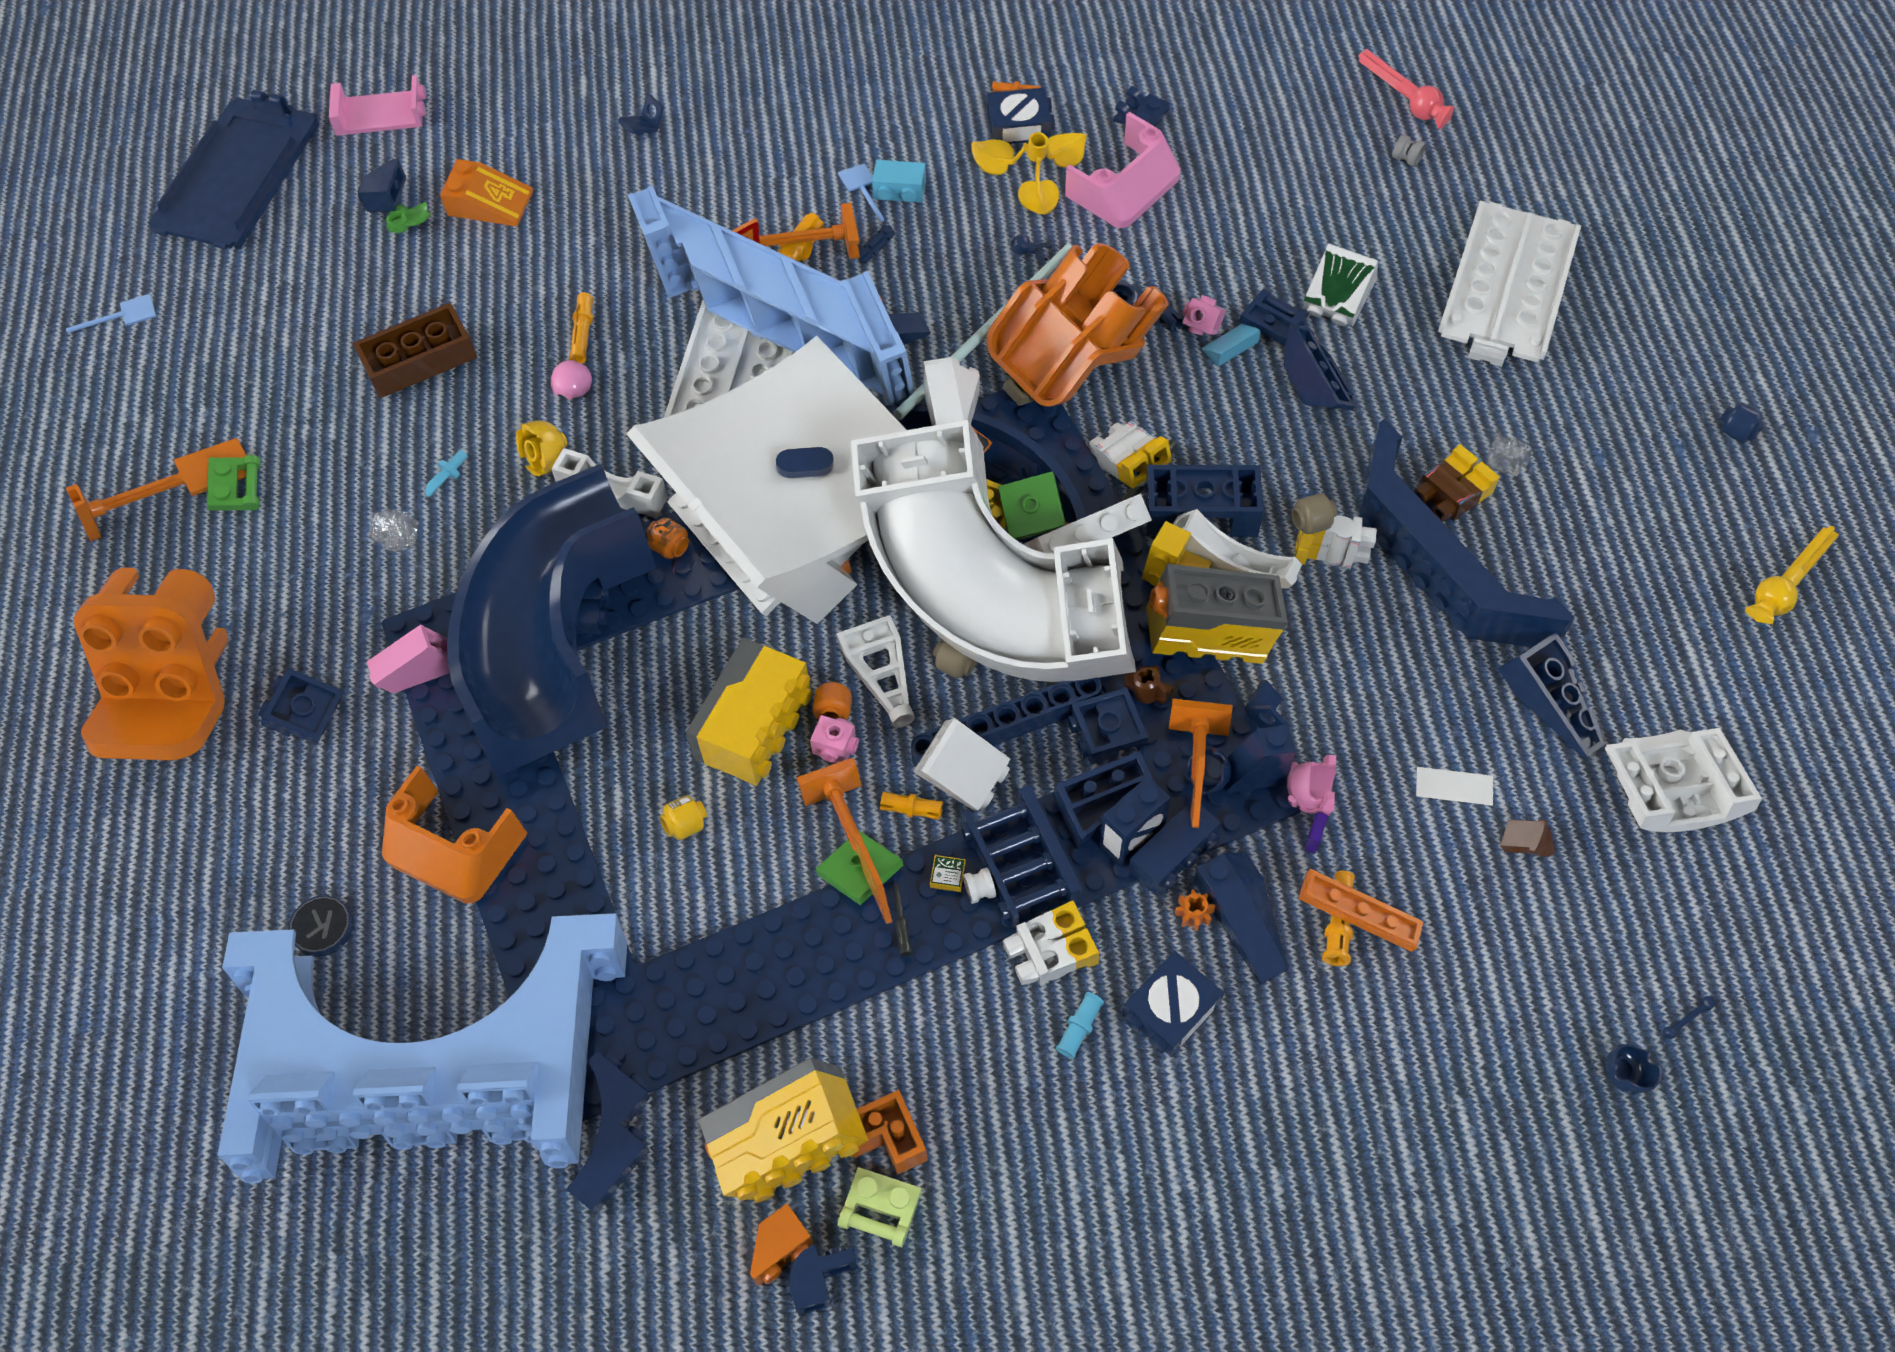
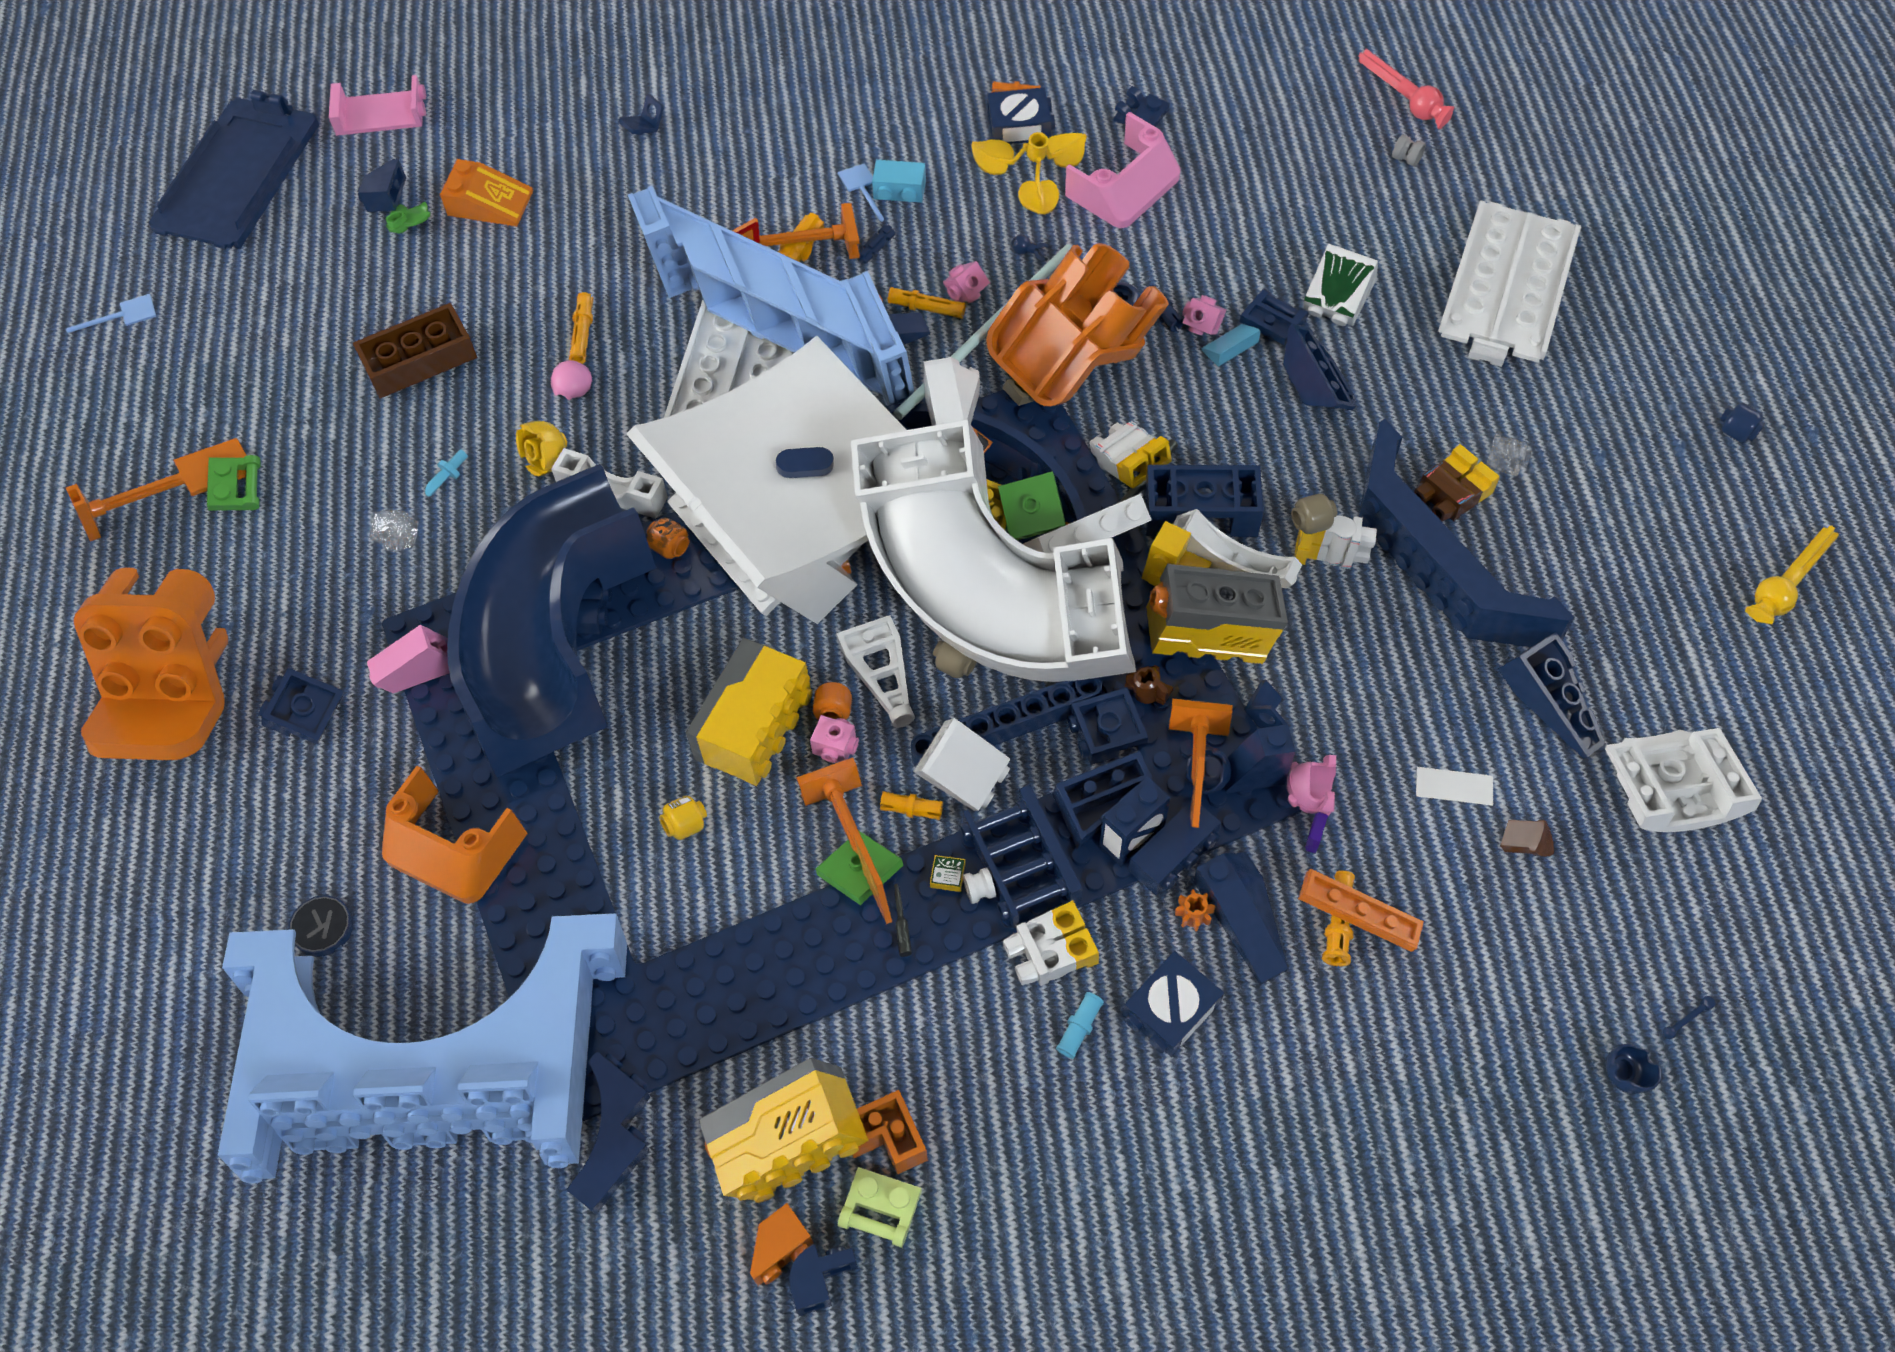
(916, 300): none -> light orange pin
(966, 282): none -> bright pink brick

